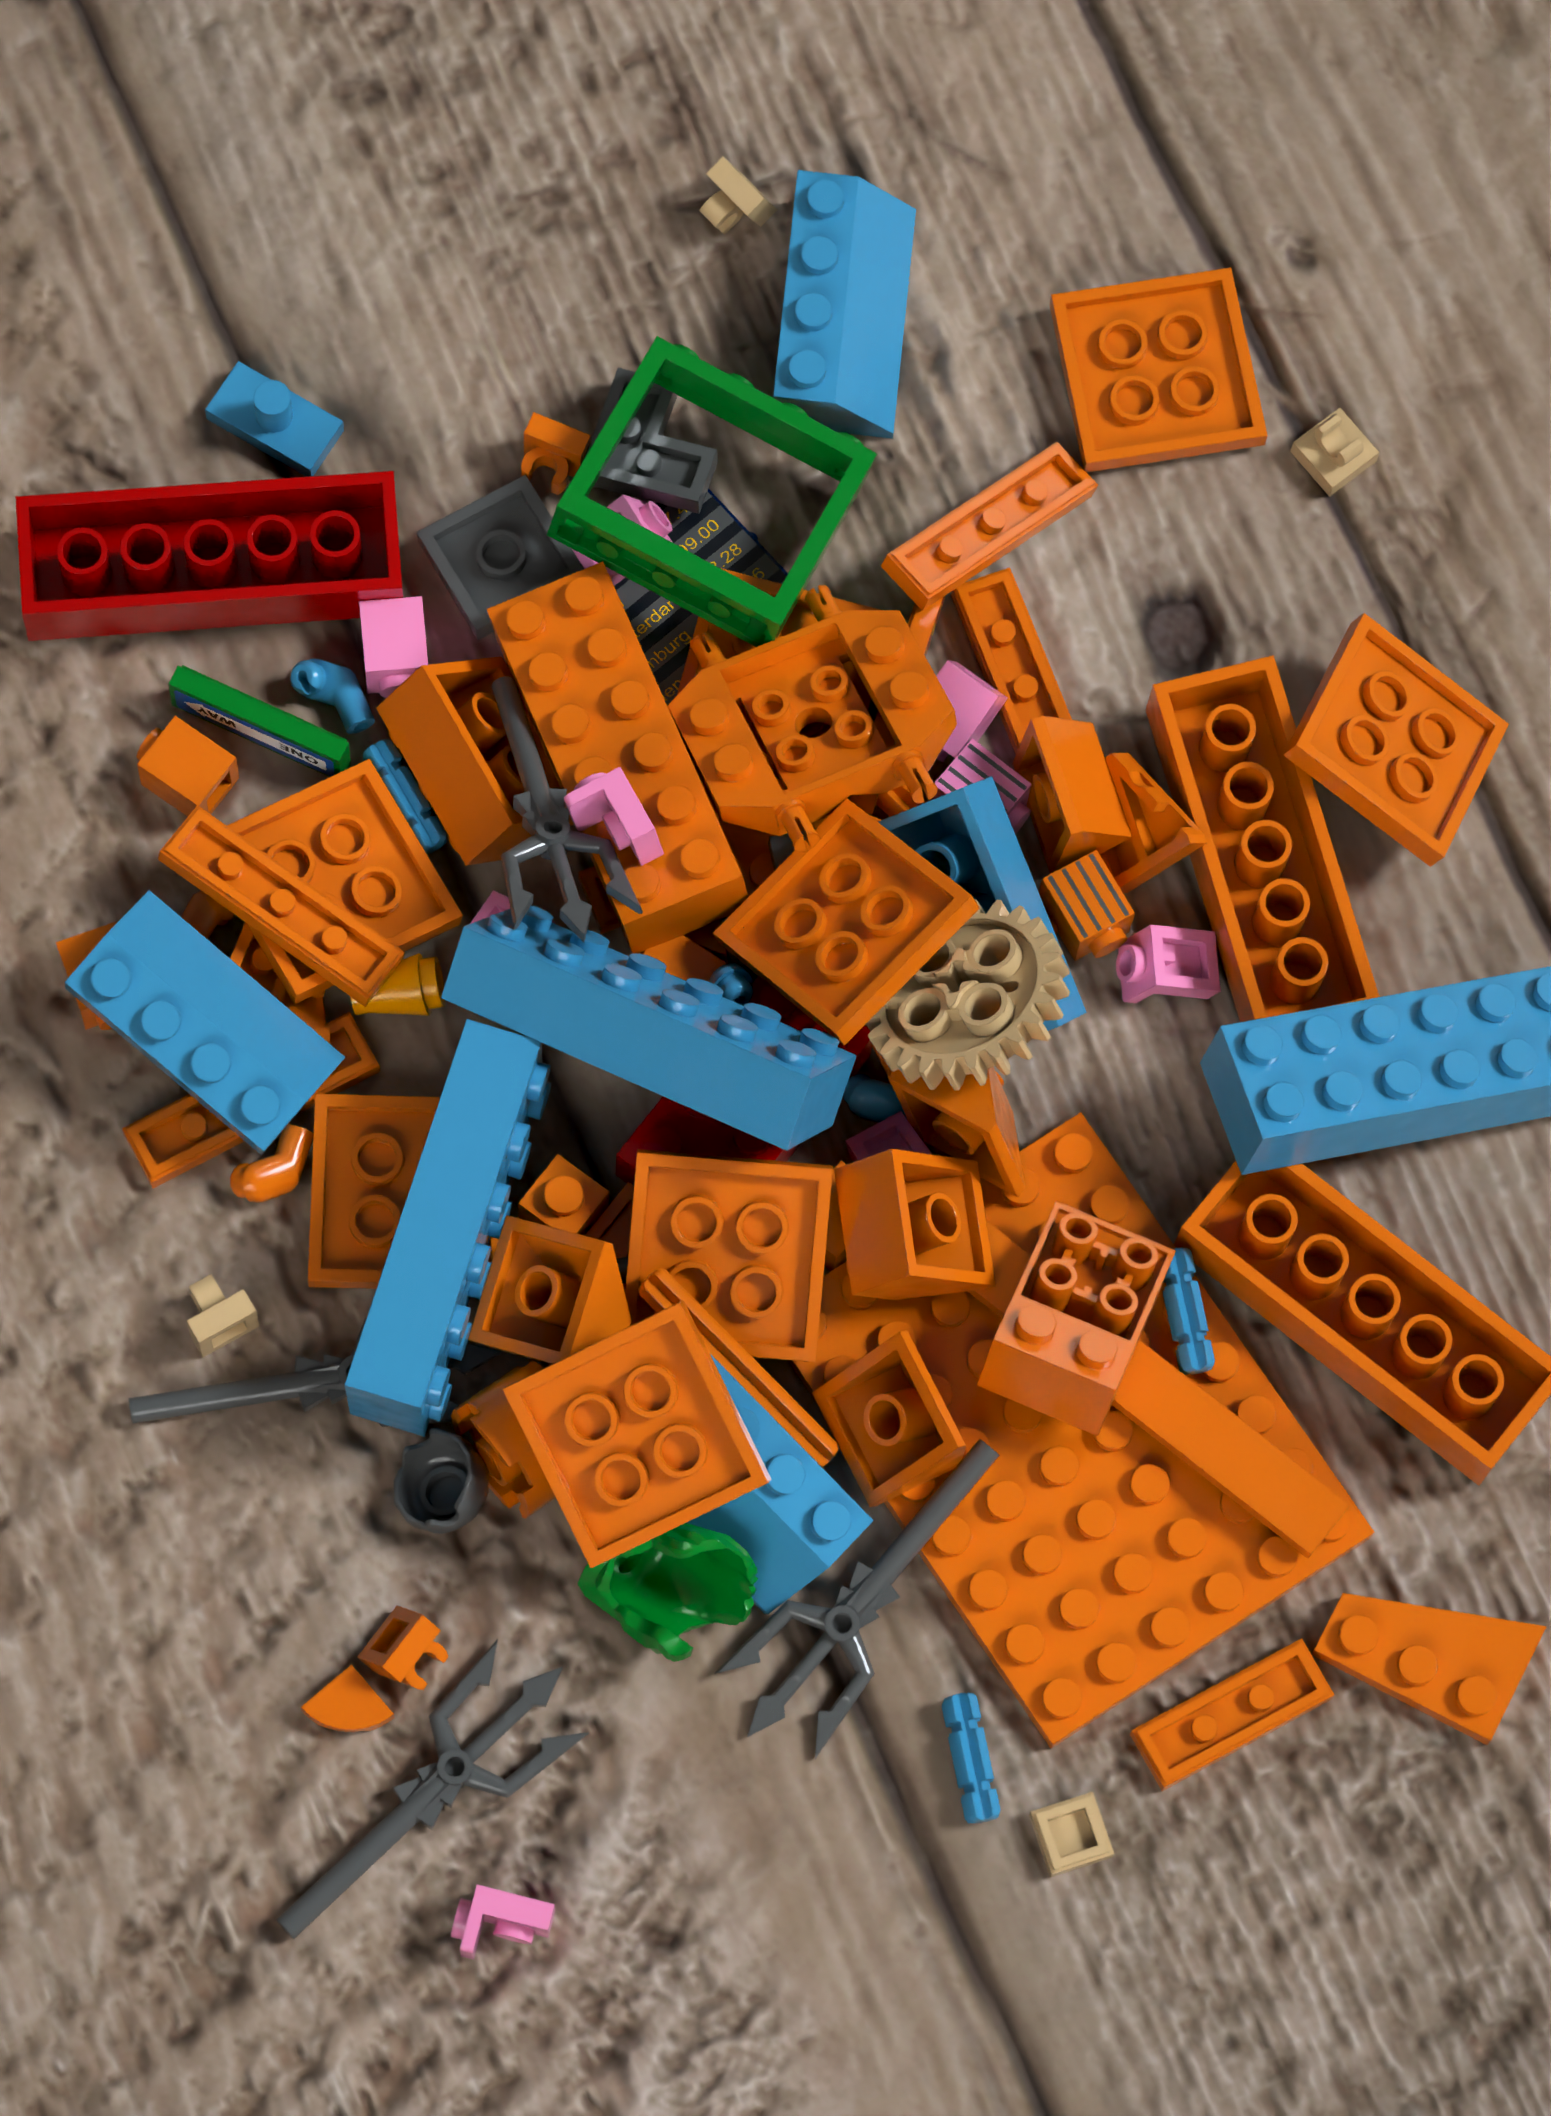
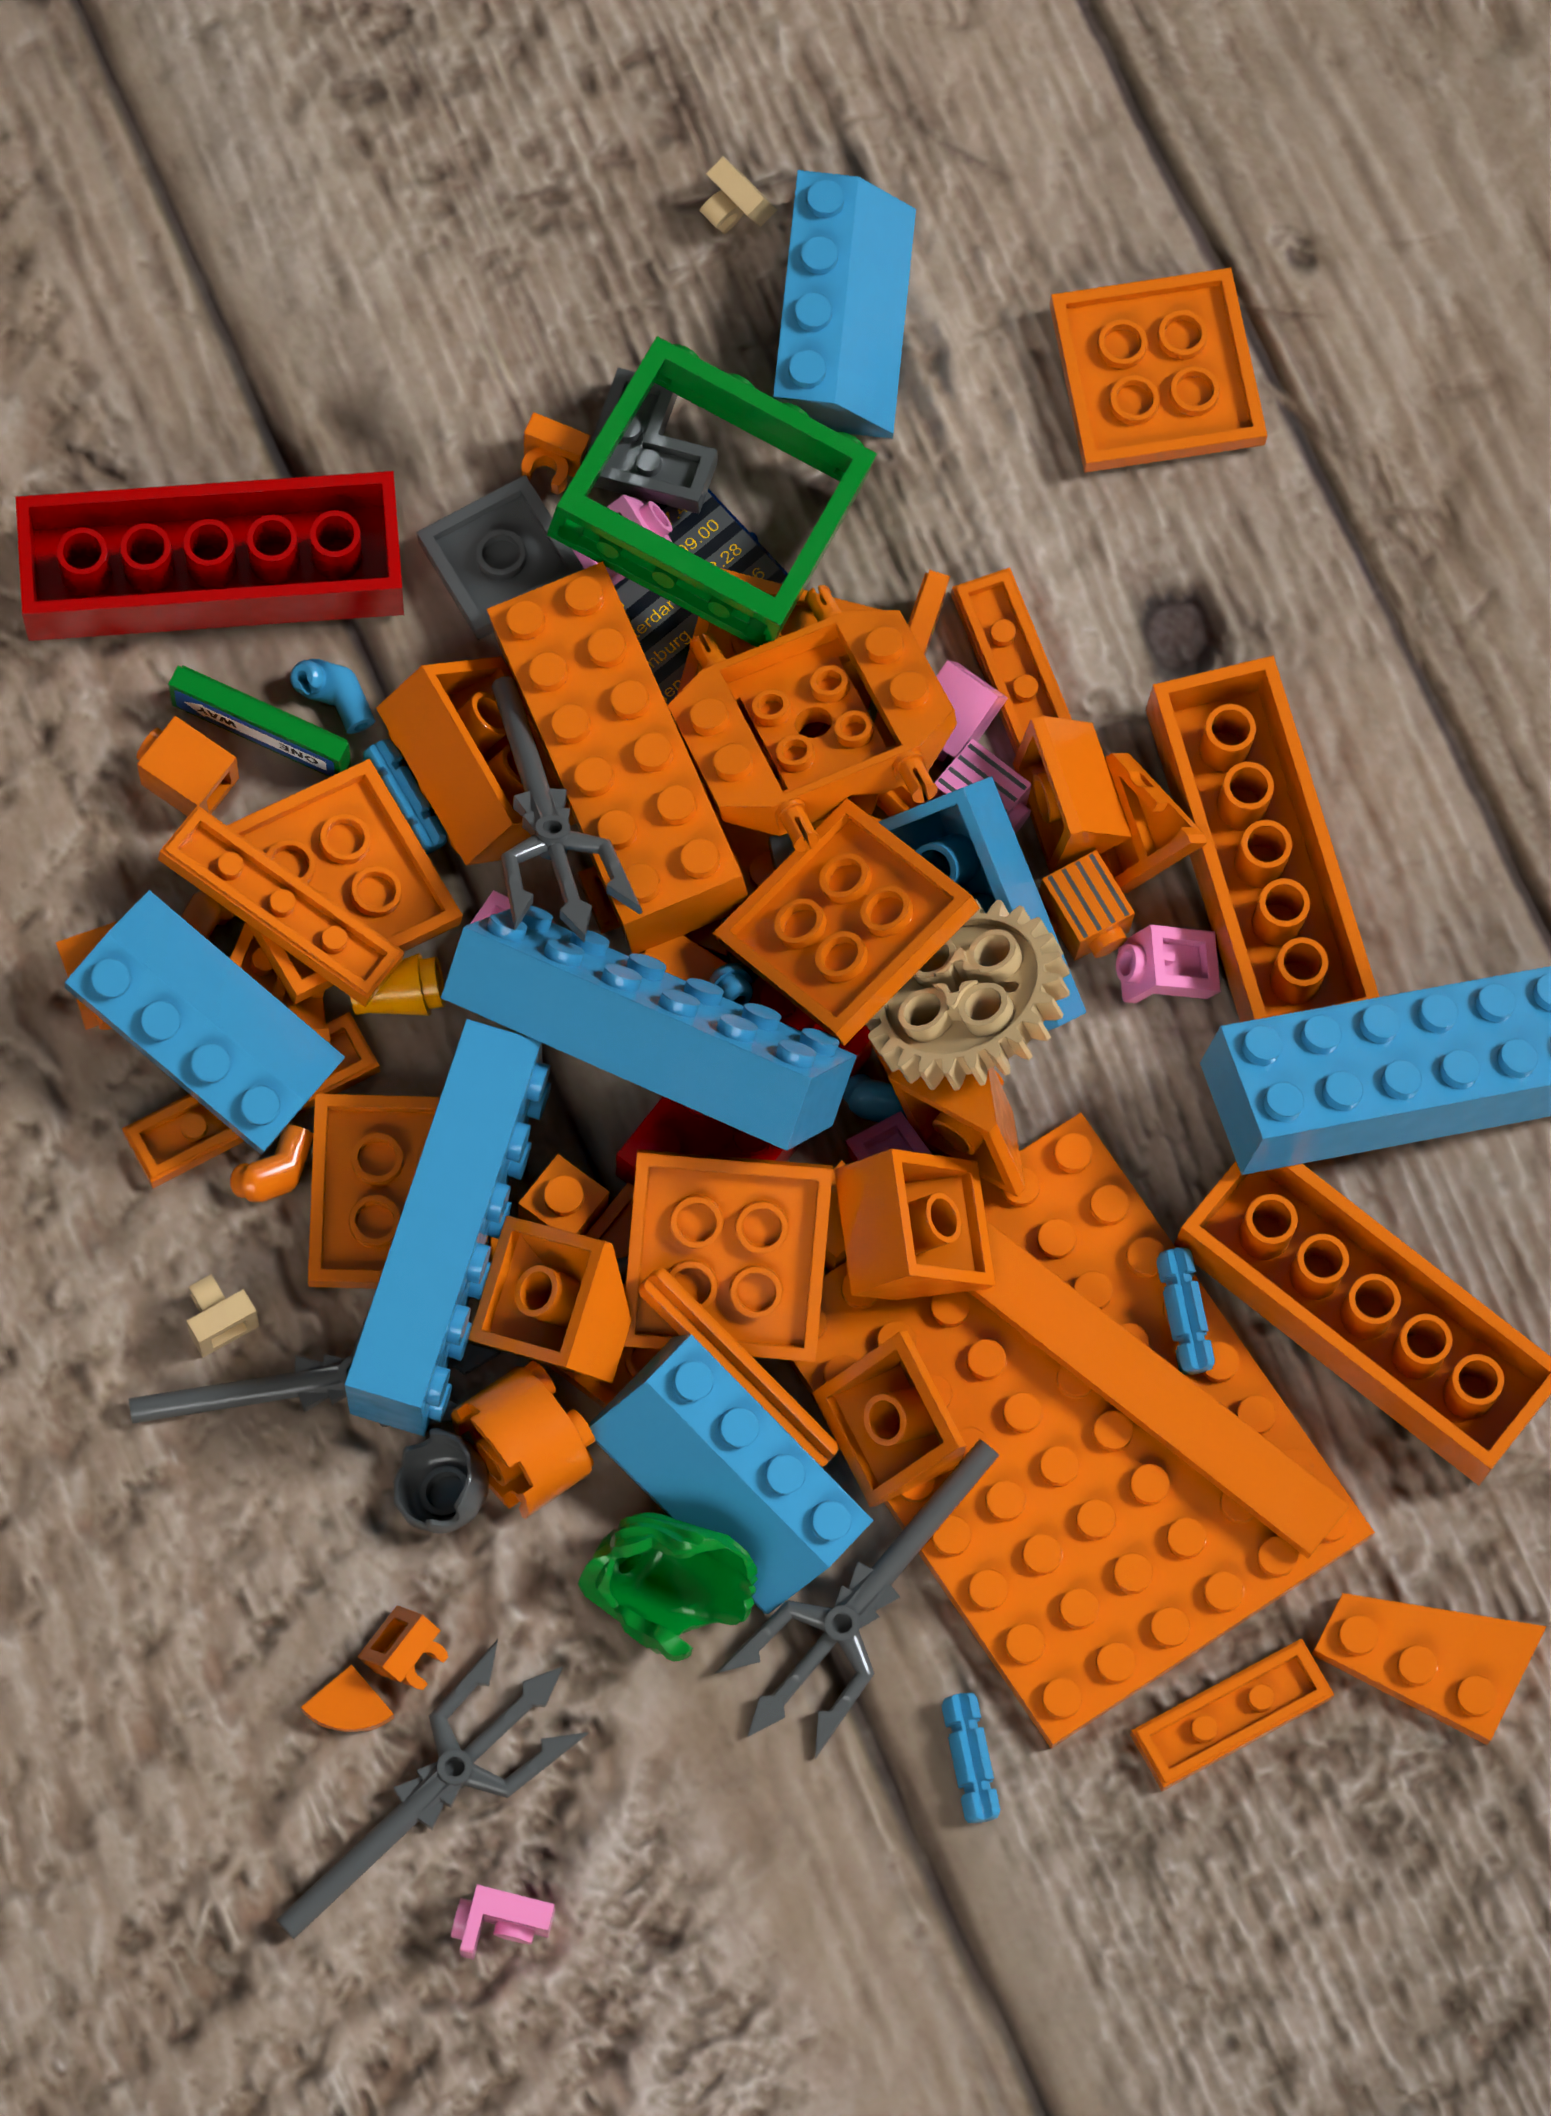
(274, 419): dark azure tile -> none
(392, 641): bright pink brick -> none
(615, 802): bright pink bracket -> none
(637, 1434): orange plate -> none
(989, 526): orange tile -> none
(1071, 1834): tan tile -> none
(1076, 1318): orange slope -> none
(1334, 452): tan tile -> none
(1396, 739): orange plate -> none

